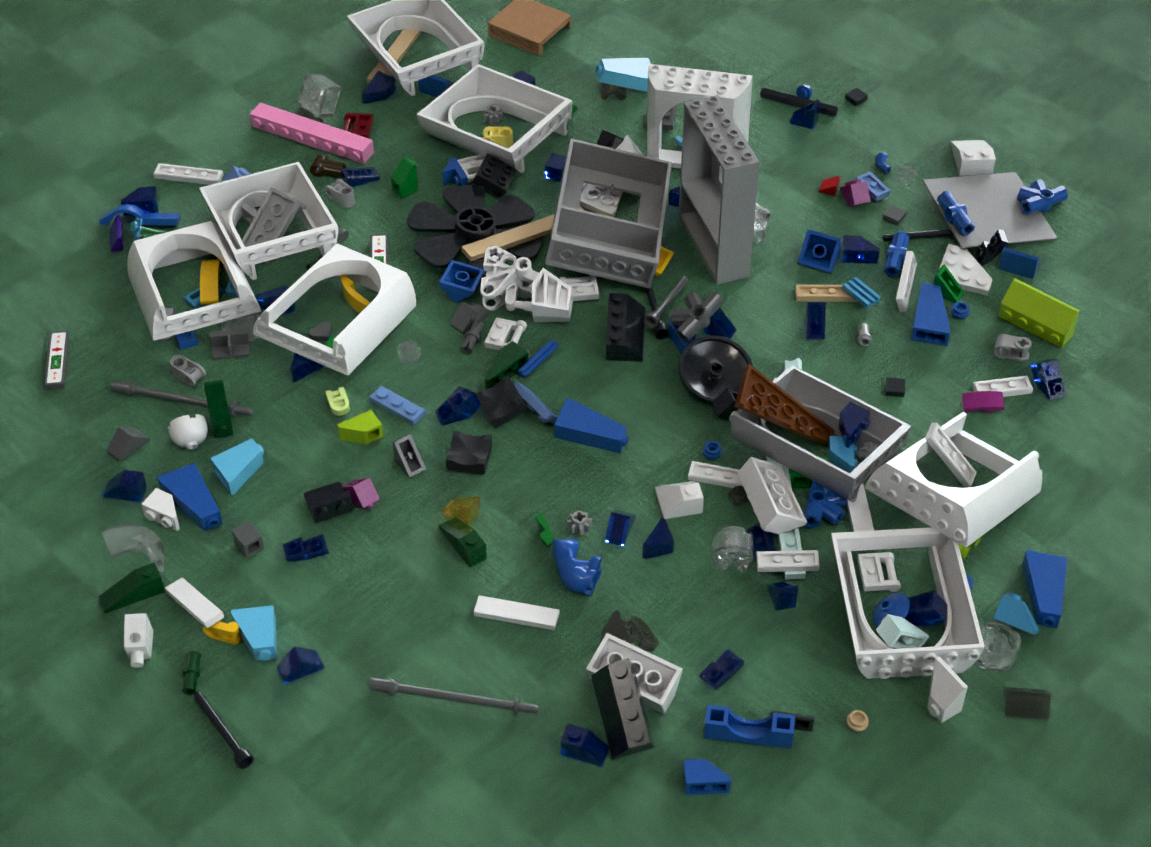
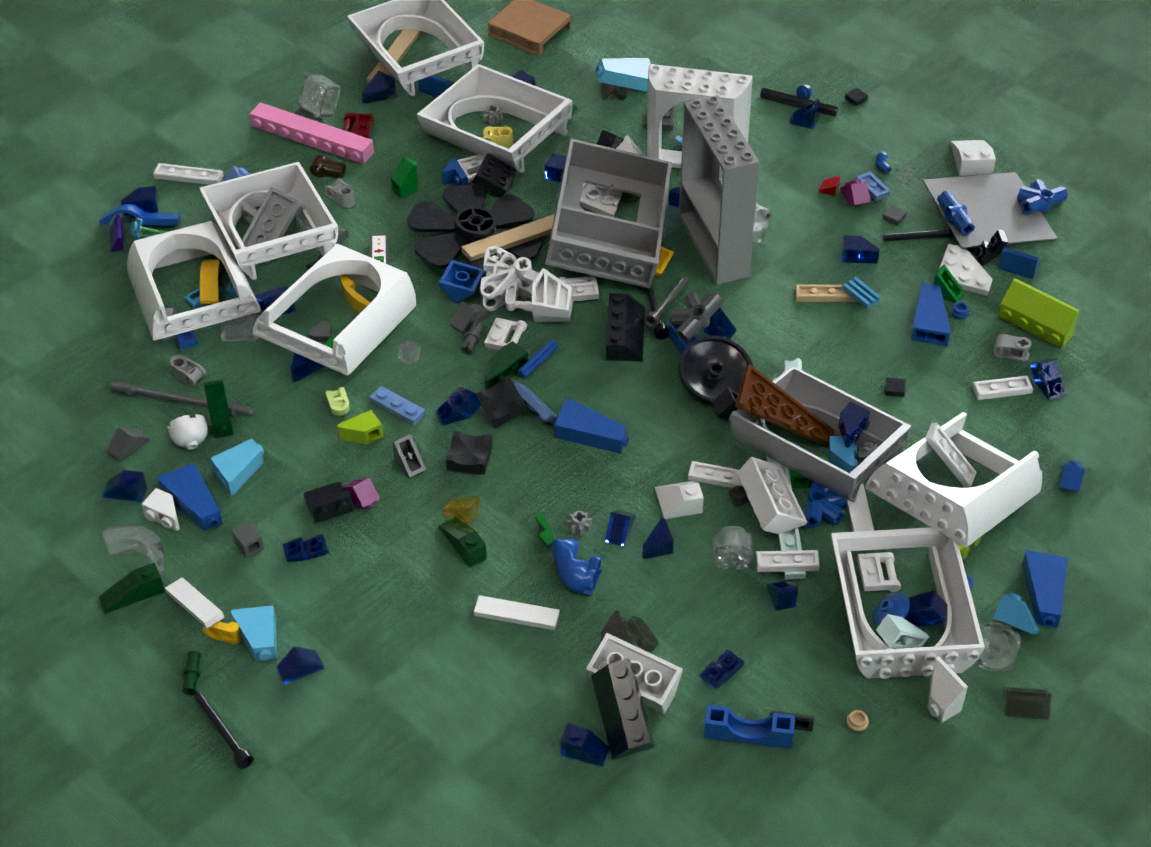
(57, 360): tile -> none
(138, 638): white torso -> none
(230, 344): dark grey panel -> none
(359, 176): clear blue slope -> none
(392, 687): dark grey bar -> none
(704, 778): blue slope -> none
(712, 450): blue plate -> none
(761, 540): clear blue slope -> none
(815, 320): clear blue slope -> none
(820, 251): blue slope -> none
(864, 337): light grey pin -> none
(896, 254): blue piece -> none
(906, 281): white tile -> none
(983, 400): magenta slope -> none
(1072, 475): none -> blue slope

